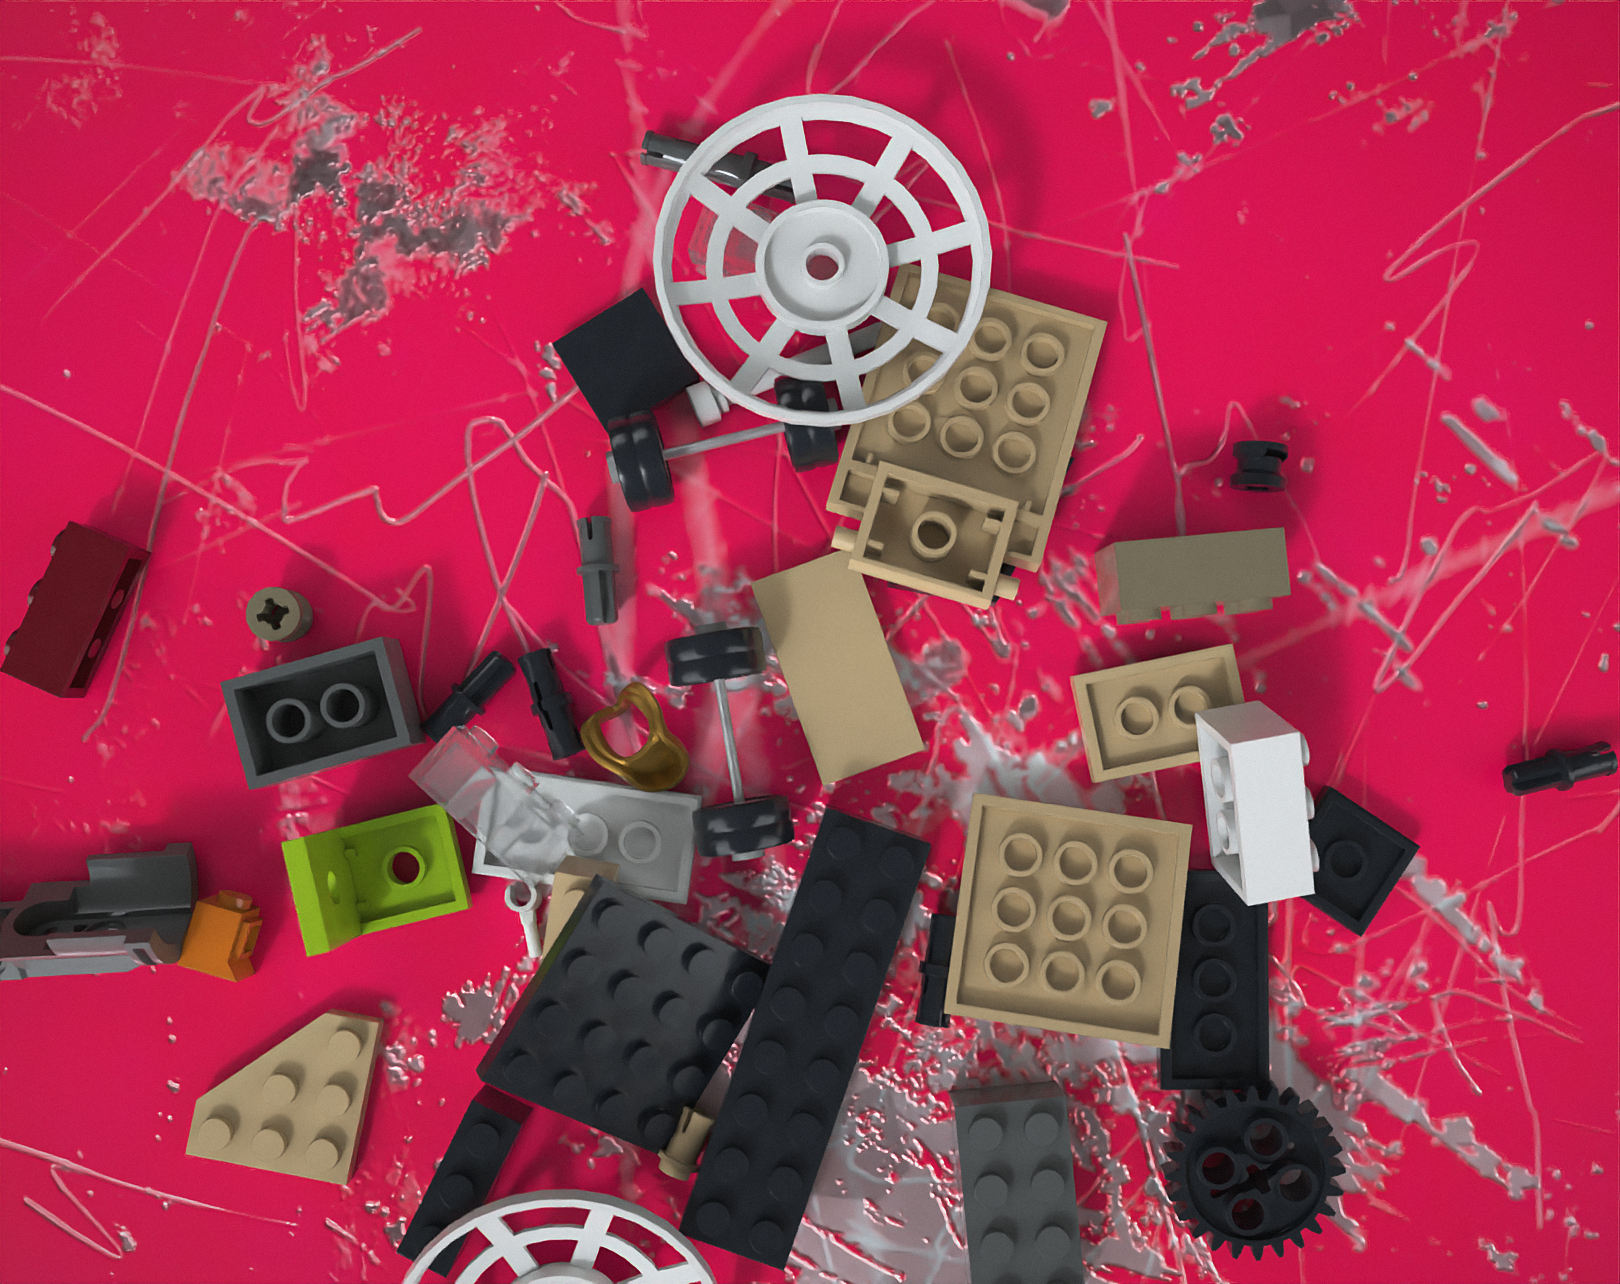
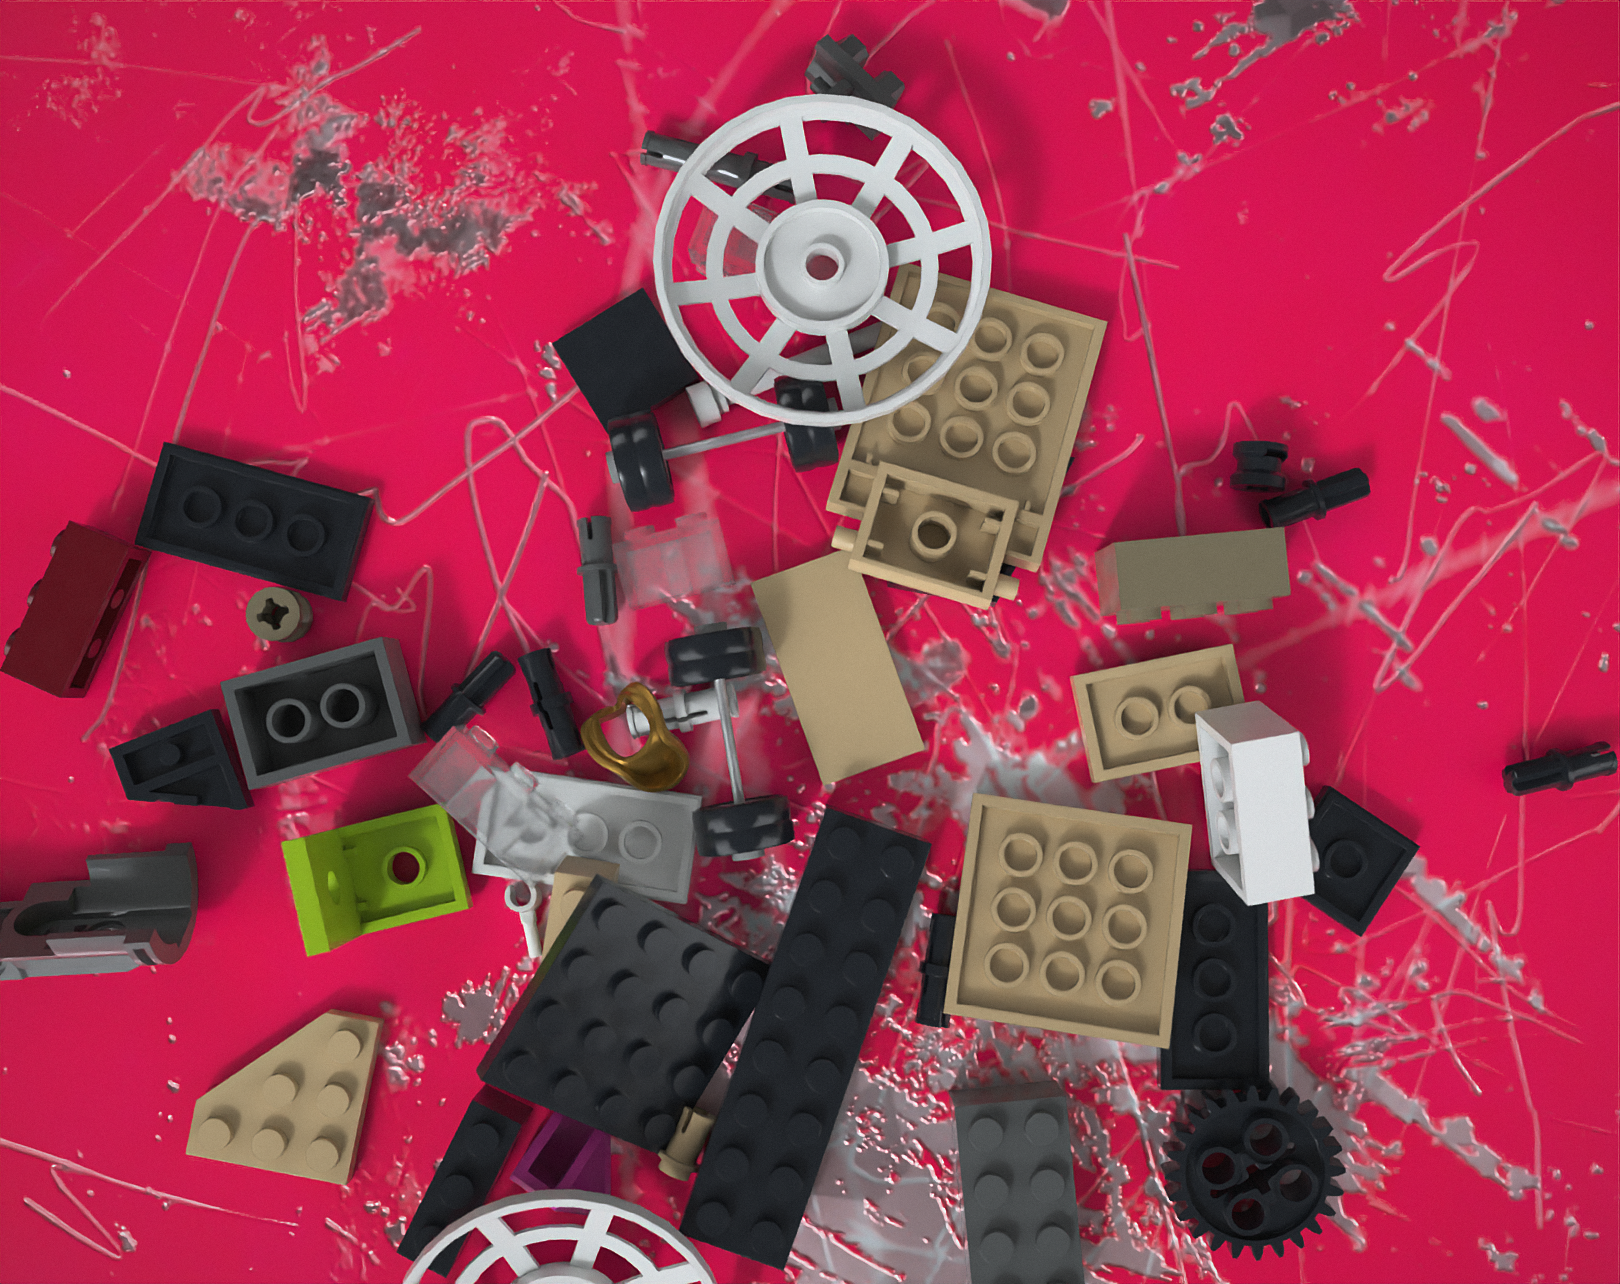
(184, 765): none -> black wing
(222, 936): orange window -> none
(254, 522): none -> black tile
(566, 1157): none -> dark pink slope
(673, 561): none -> clear brick
(683, 710): none -> white pin
(840, 71): none -> dark grey hips
(1314, 499): none -> black axle

